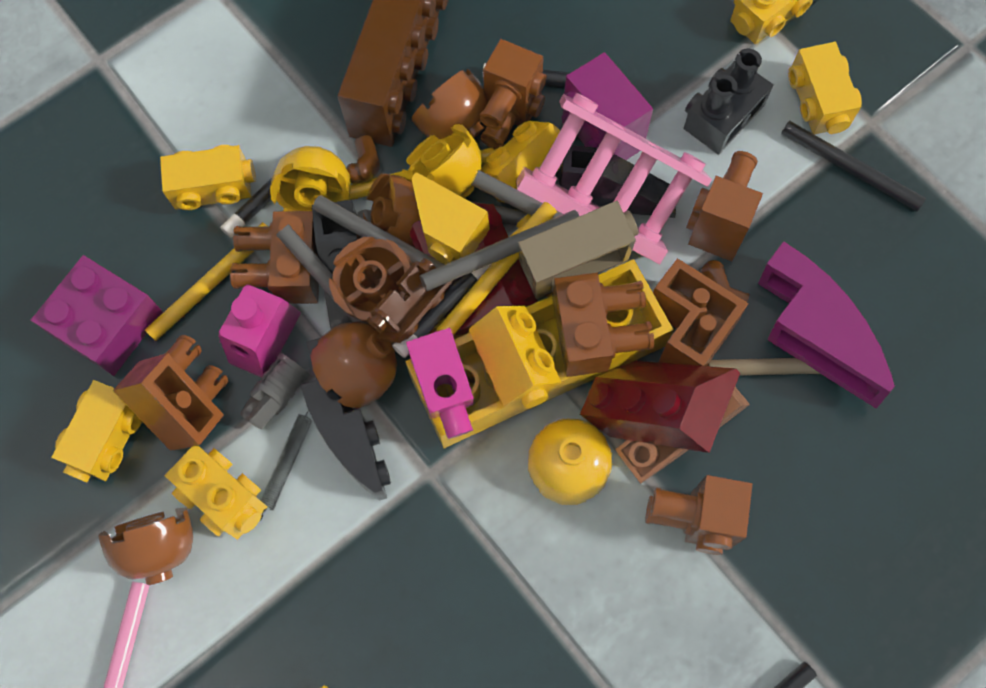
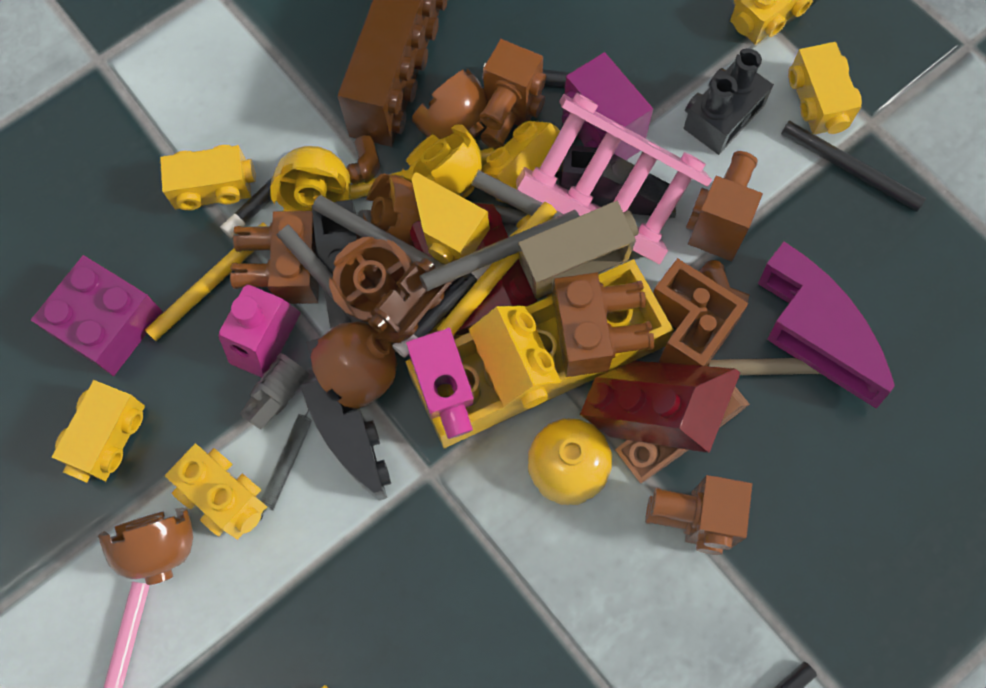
(169, 400): dark orange brick -> none

